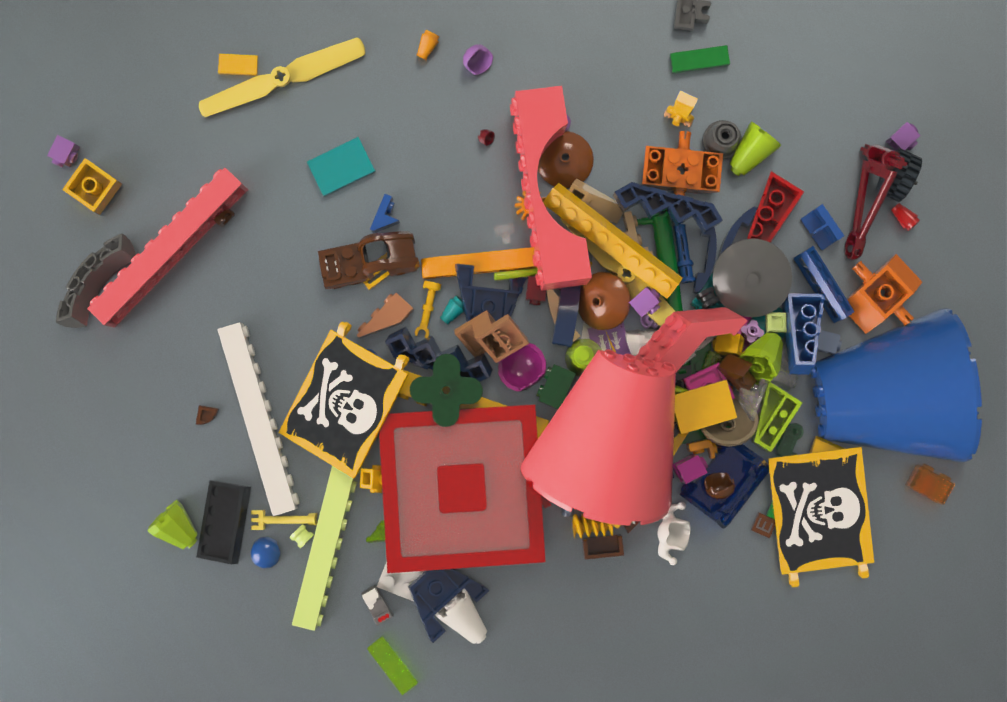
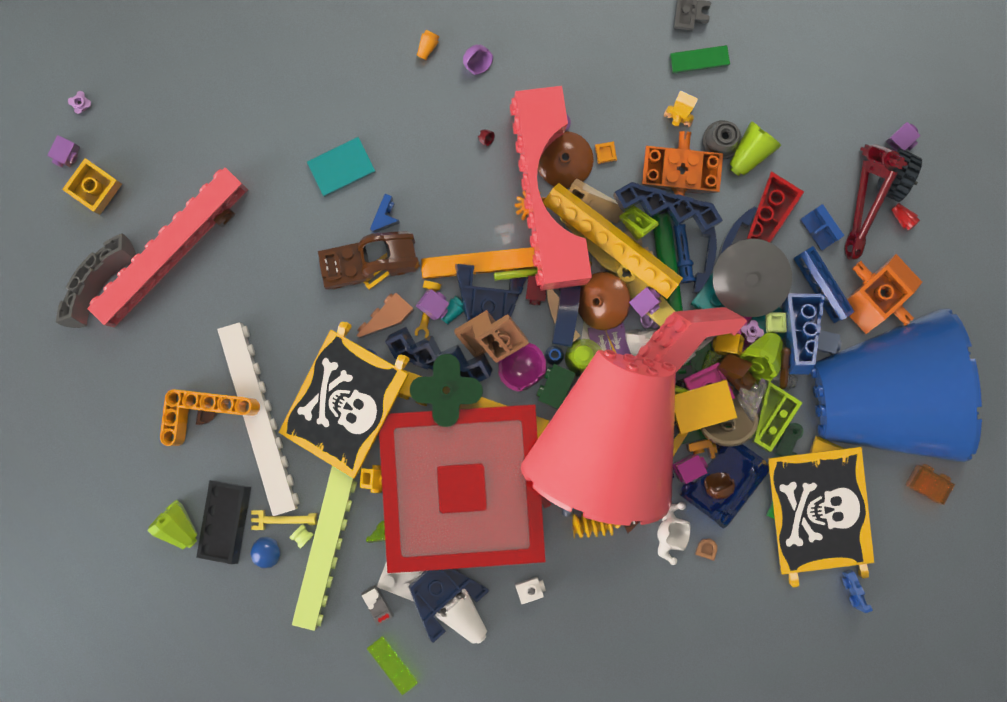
(85, 103): none -> lavender plate
(203, 403): none -> light orange beam
(238, 64): yellow tile -> none
(299, 70): light yellow piece -> none
(433, 304): none -> medium lavender brick
(530, 590): none -> white brick
(550, 359): none -> blue cone
(603, 546): reddish brown panel -> none
(605, 152): none -> light orange tile
(638, 222): none -> lime slope
(707, 298): black wheel -> none
(707, 548): none -> medium nougat tile
(763, 525): reddish brown tile -> none
(784, 367): none -> reddish brown piece
(857, 593): none -> blue wing

